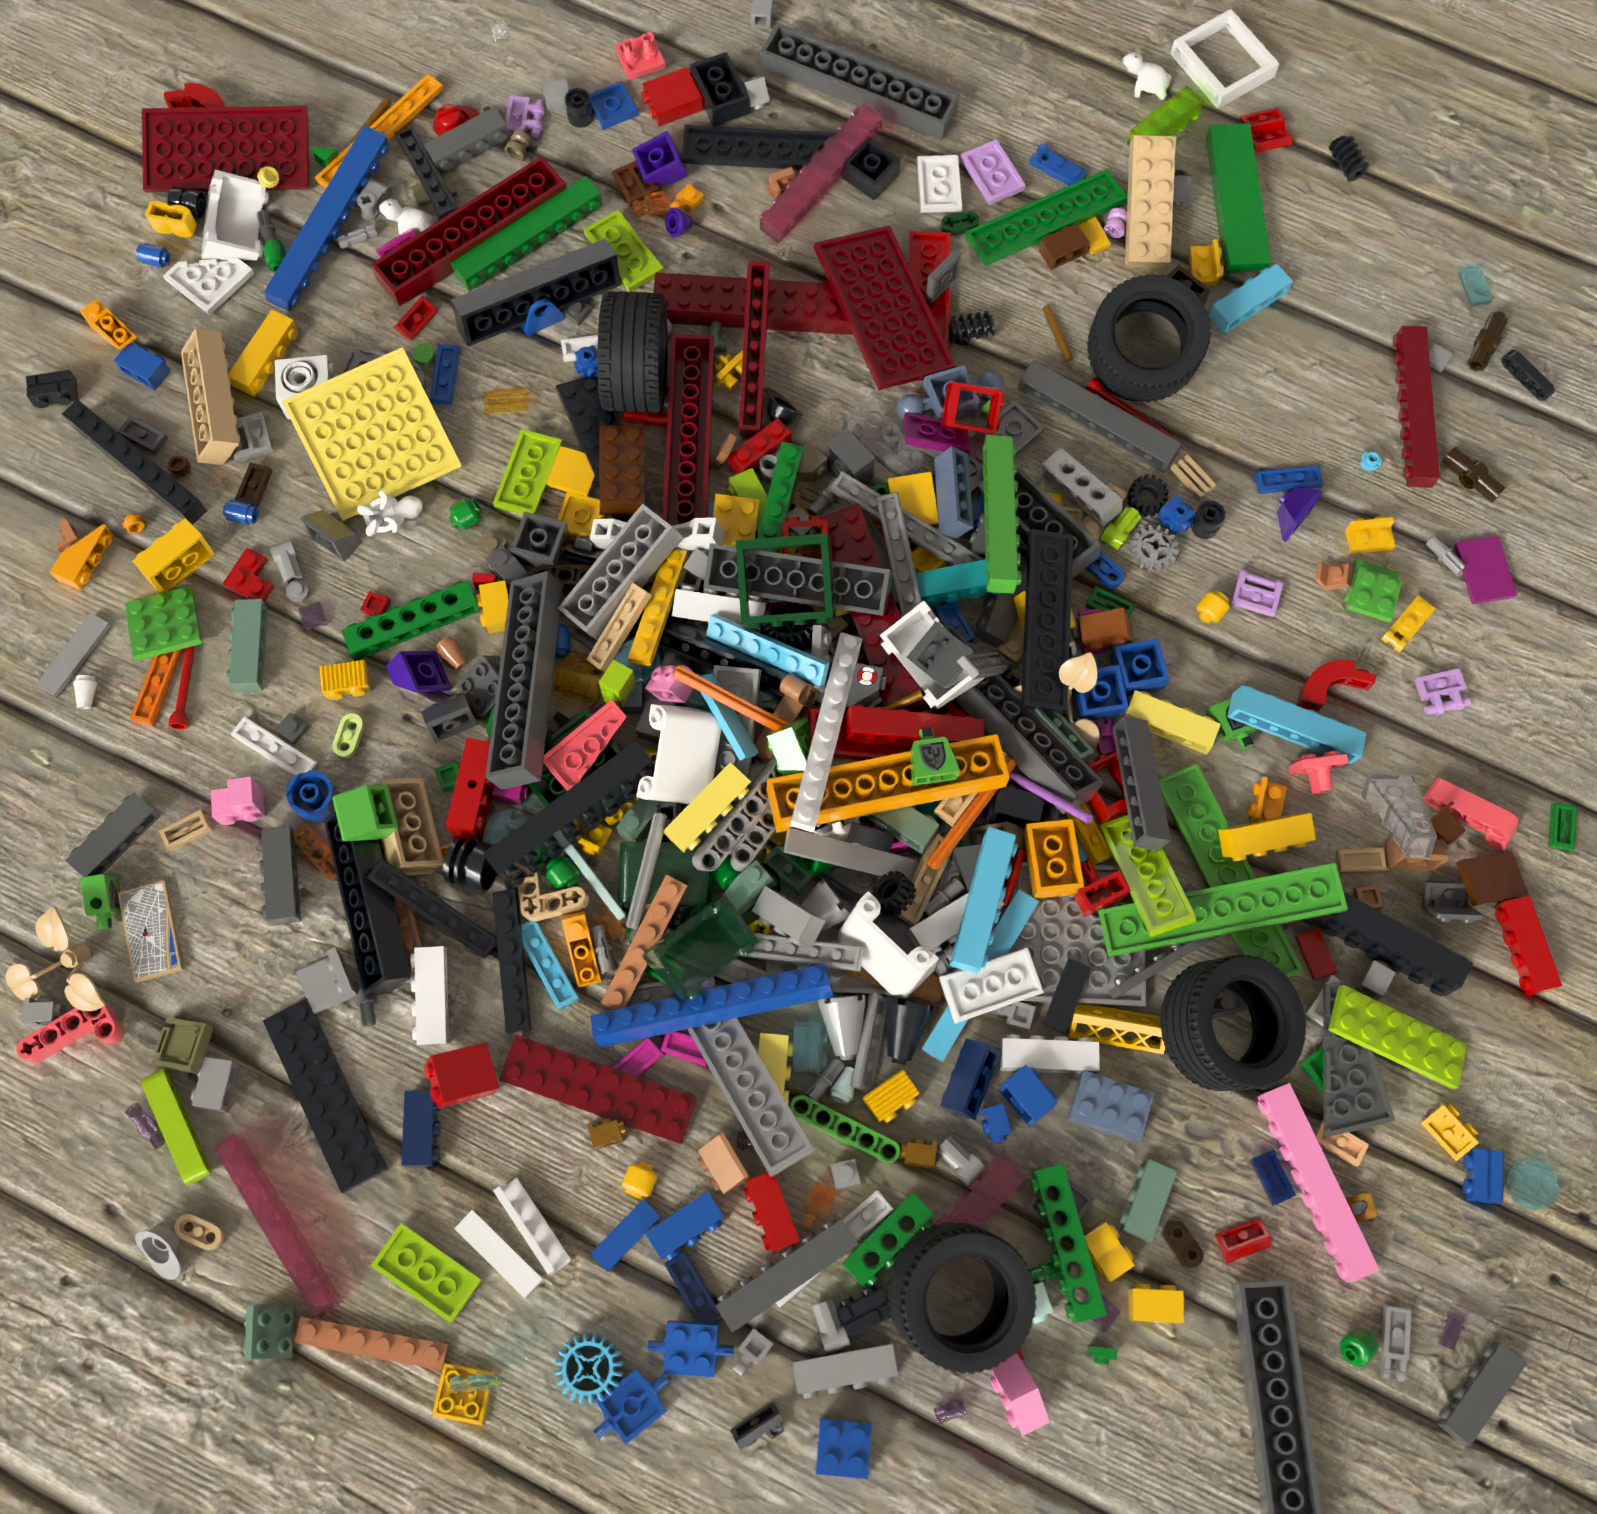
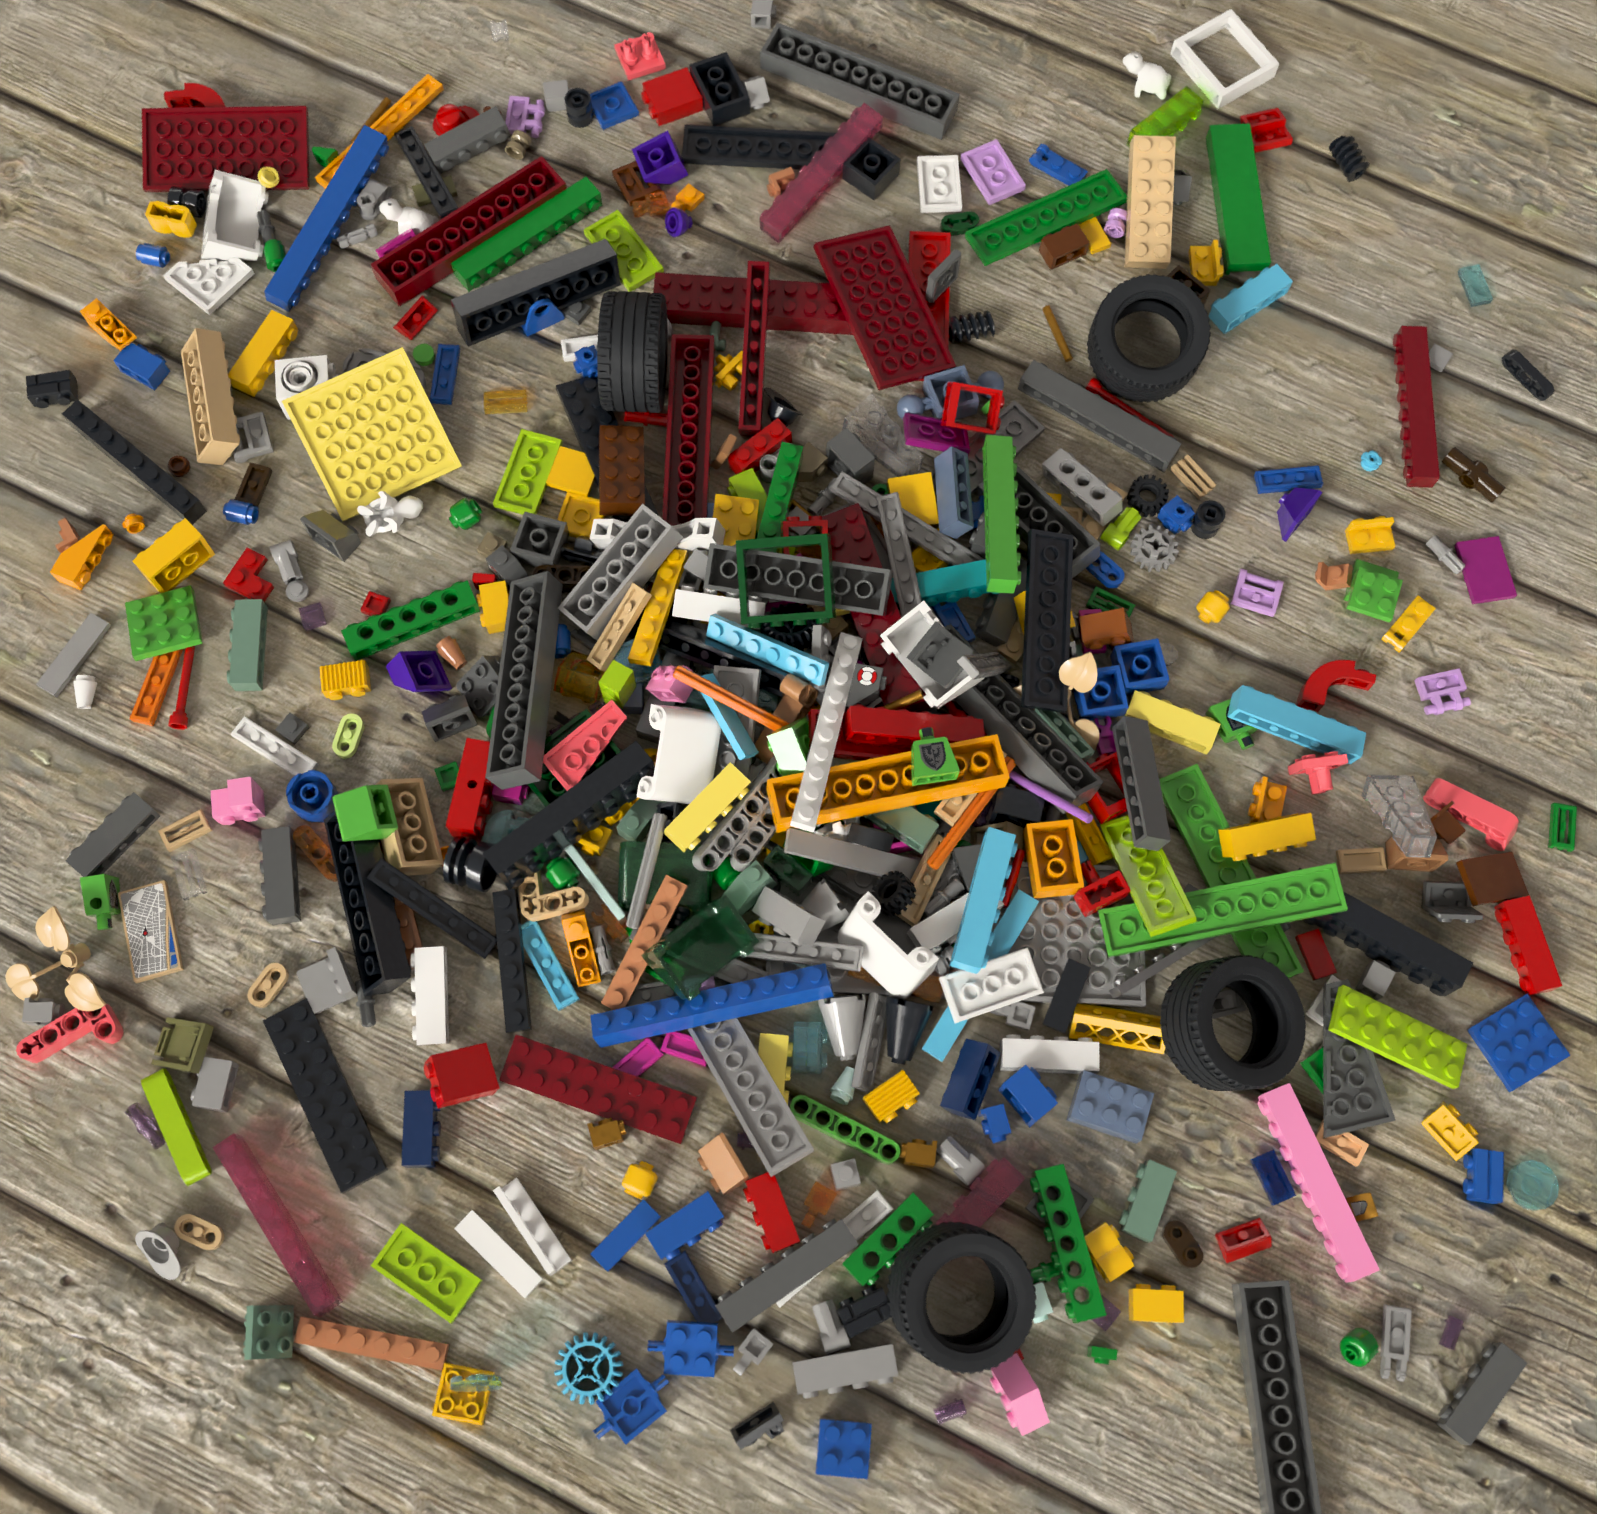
(143, 434): dark grey plate -> none
(267, 984): none -> tan plate
(825, 1080): light grey axle -> none
(1369, 895): medium nougat plate -> none
(1487, 341): dark brown piece -> none
(1518, 1042): none -> blue plate

